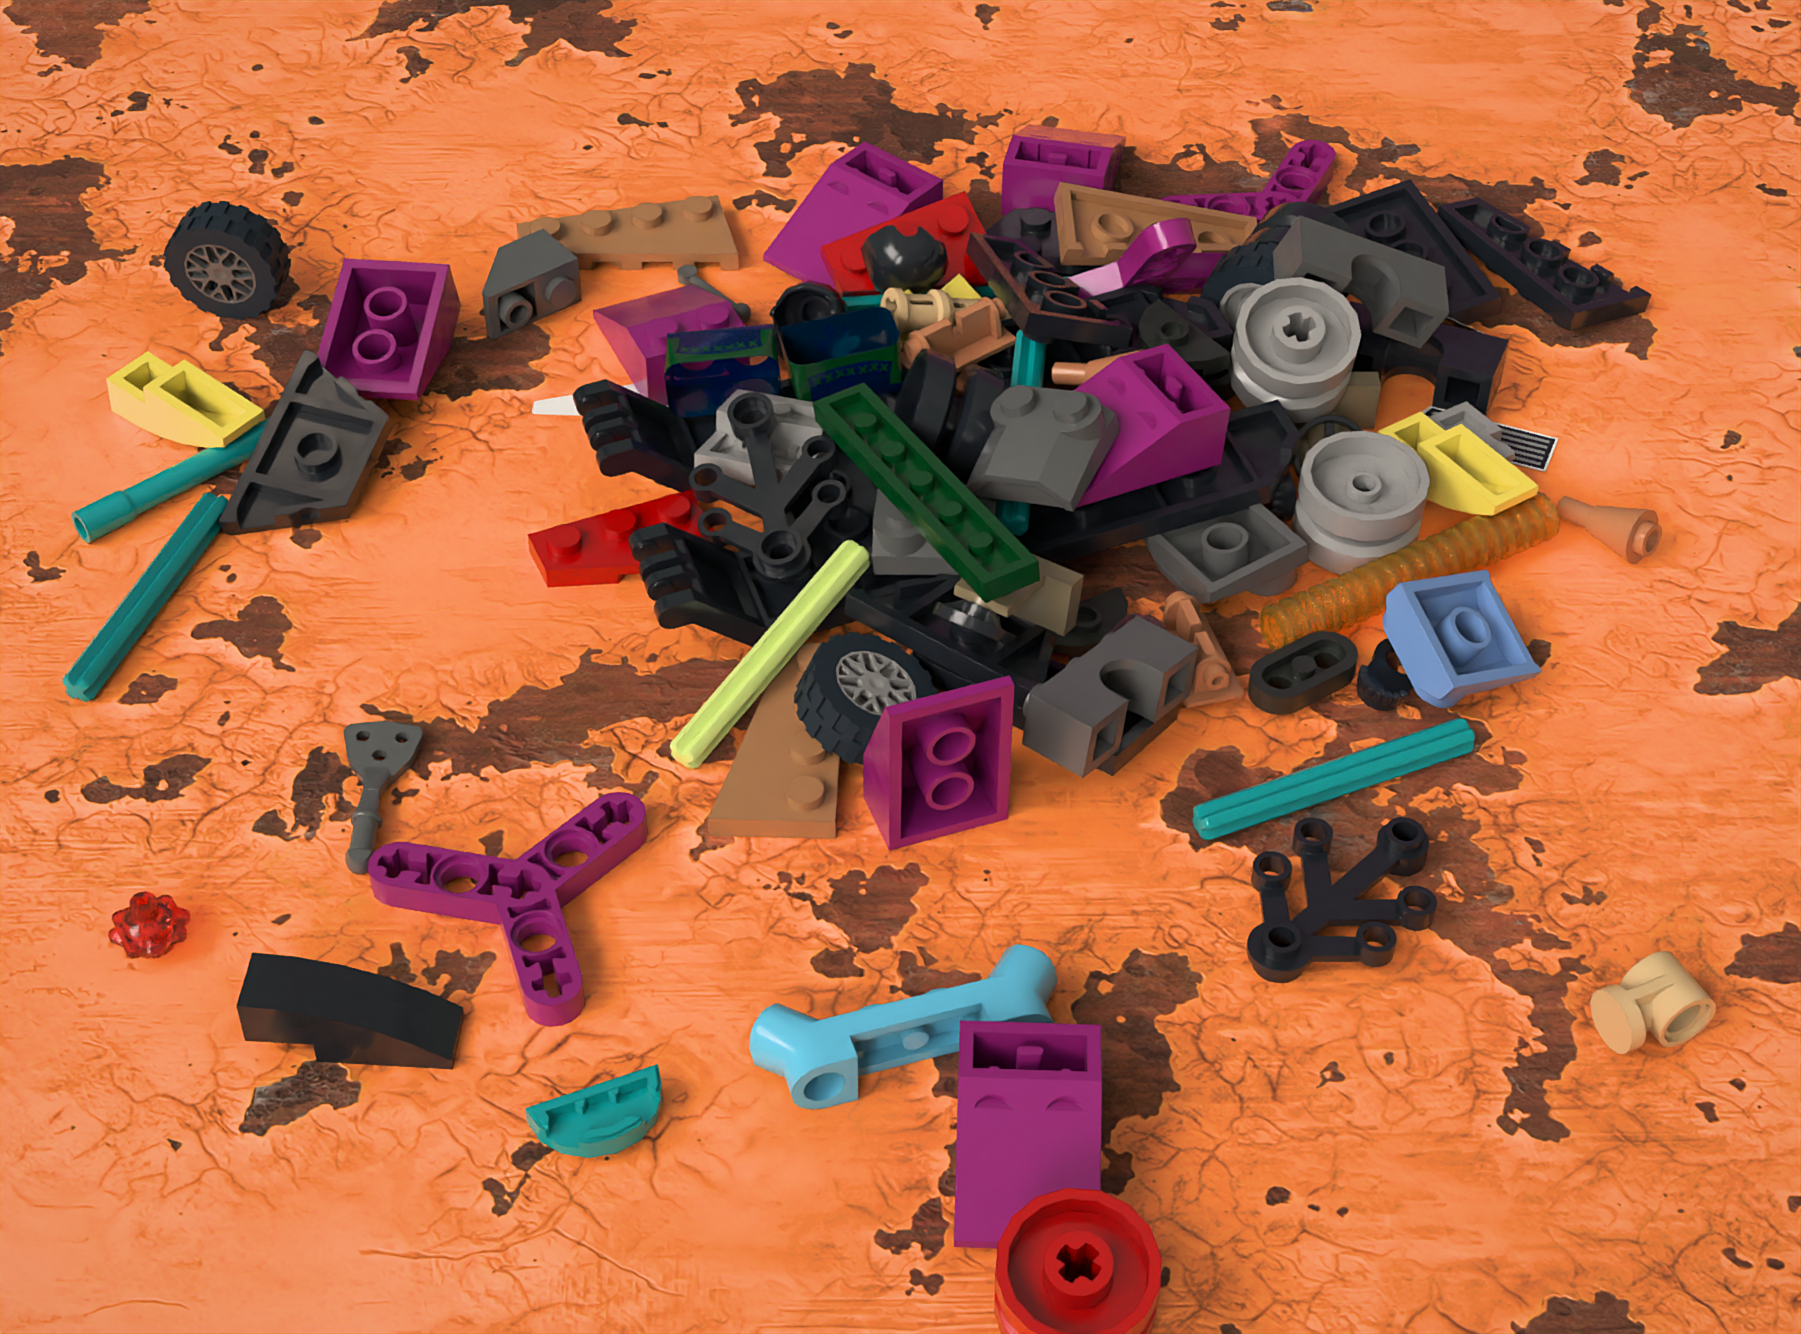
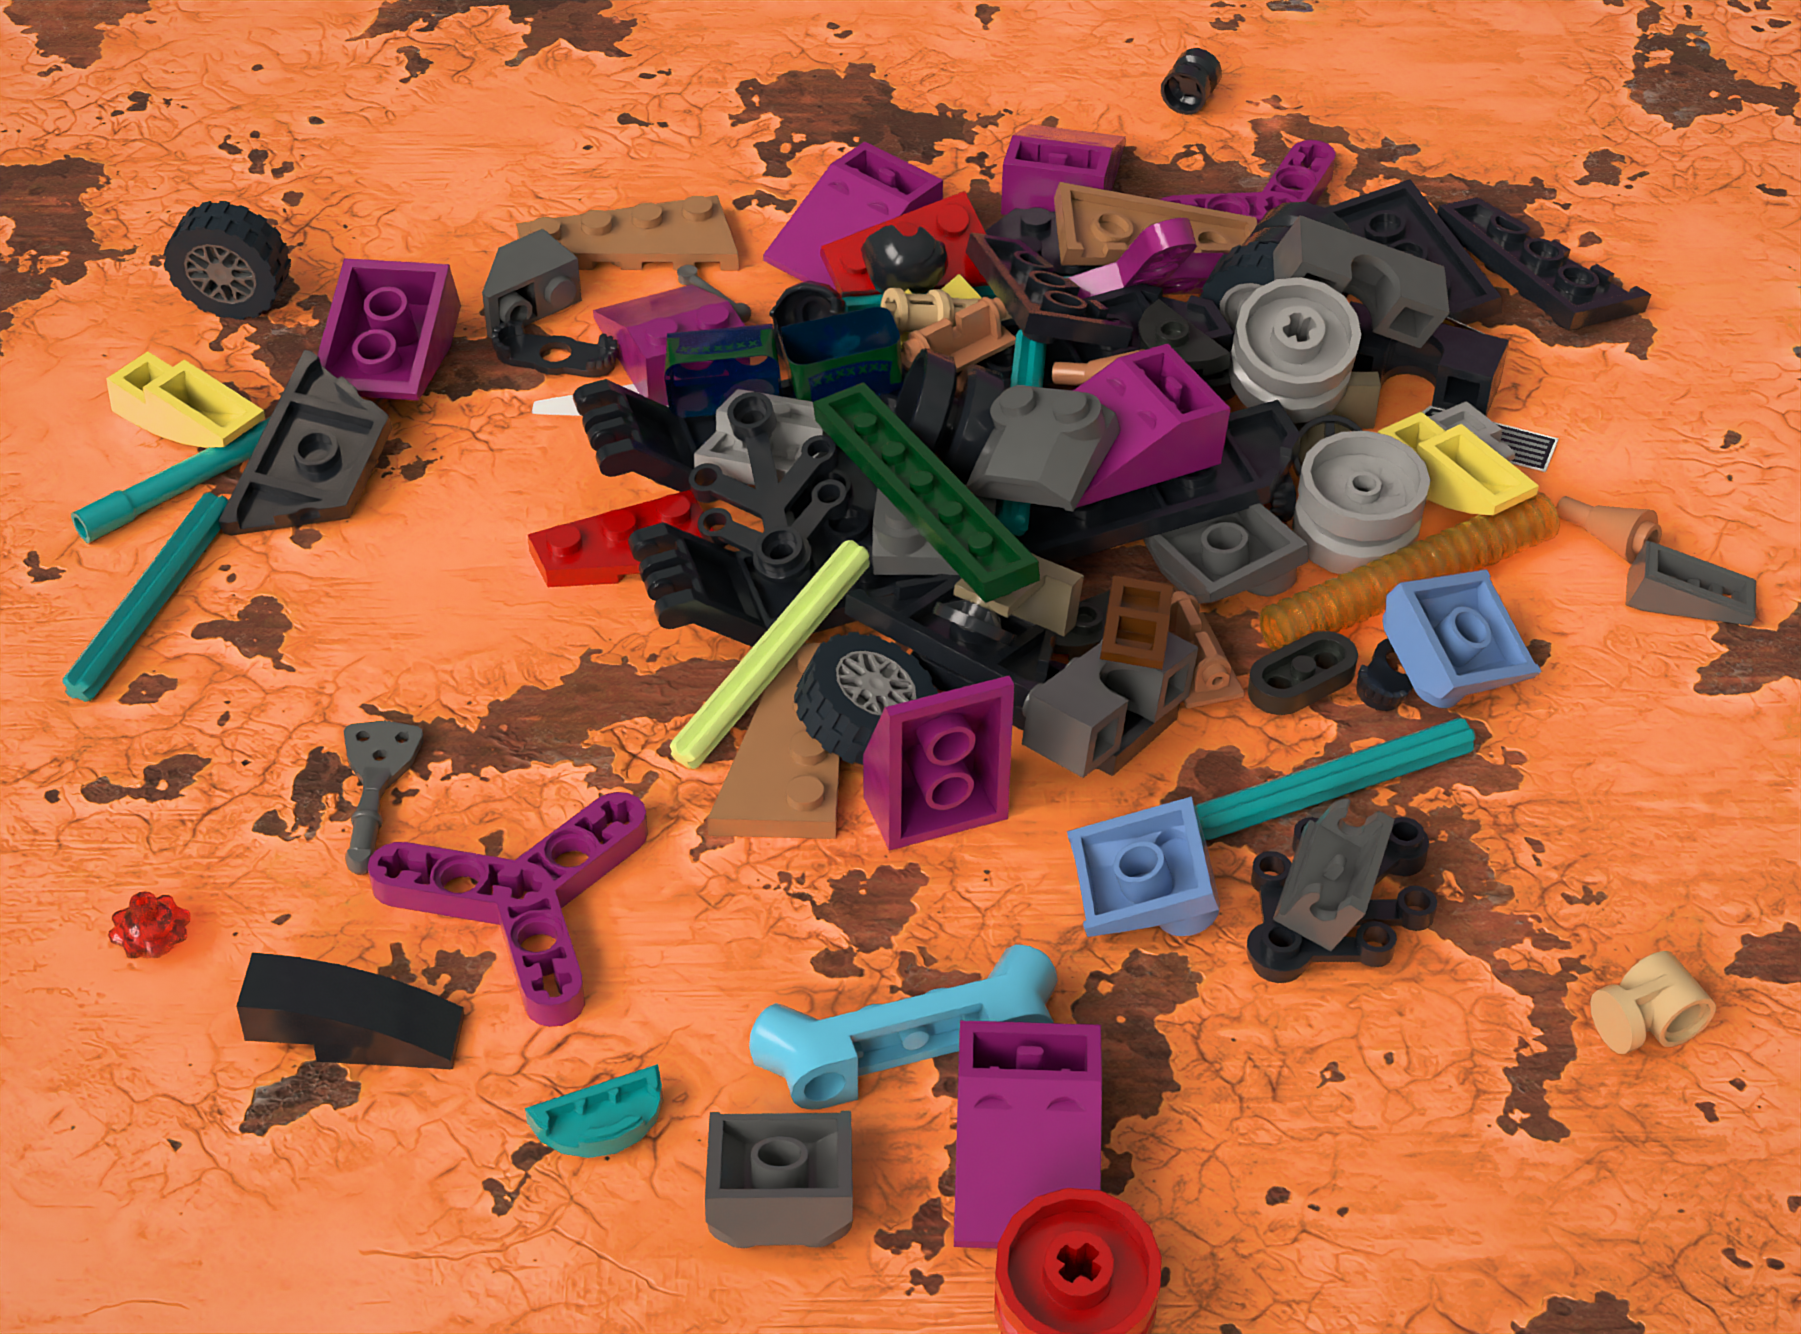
(525, 350): none -> black piece
(779, 1178): none -> dark grey slope
(1137, 622): none -> reddish brown slope
(1146, 872): none -> medium blue slope
(1191, 81): none -> black wheel
(1333, 875): none -> dark grey hinge
(1688, 587): none -> dark grey slope

